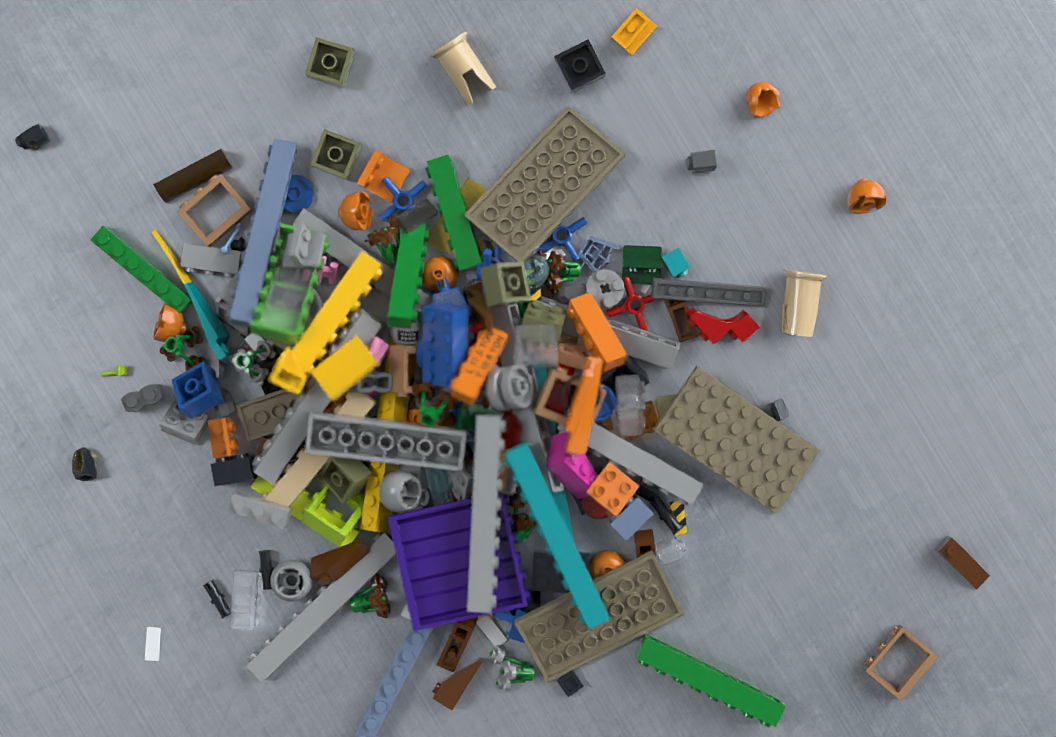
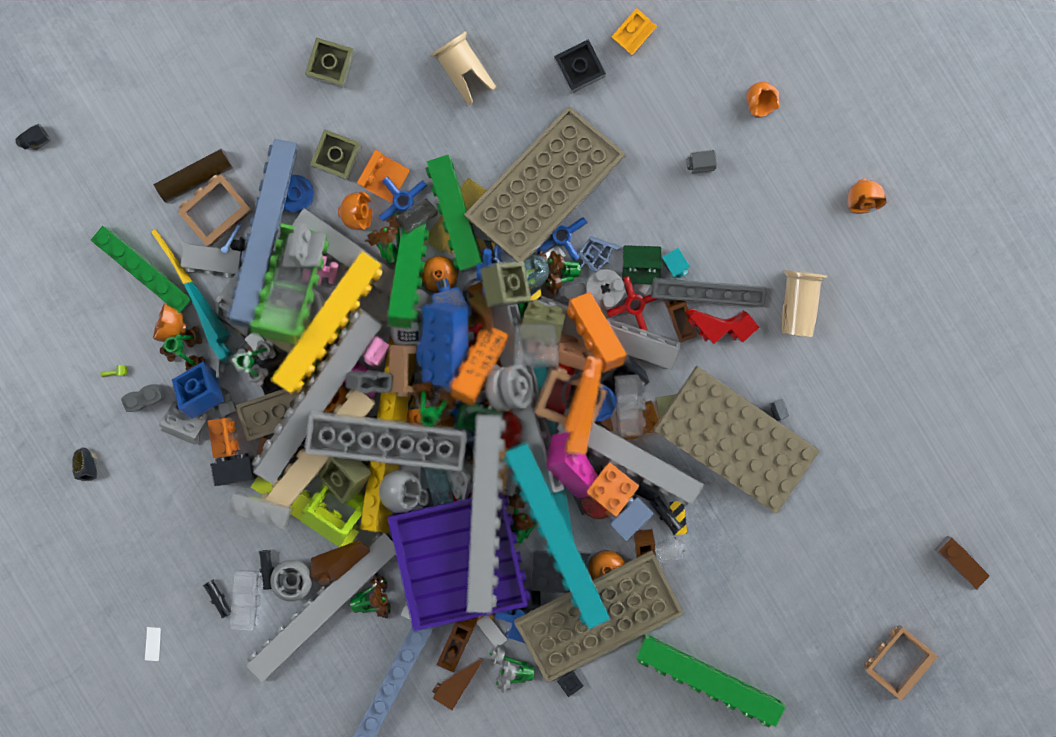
(288, 373): yellow slope -> none
(345, 368): yellow tile -> none

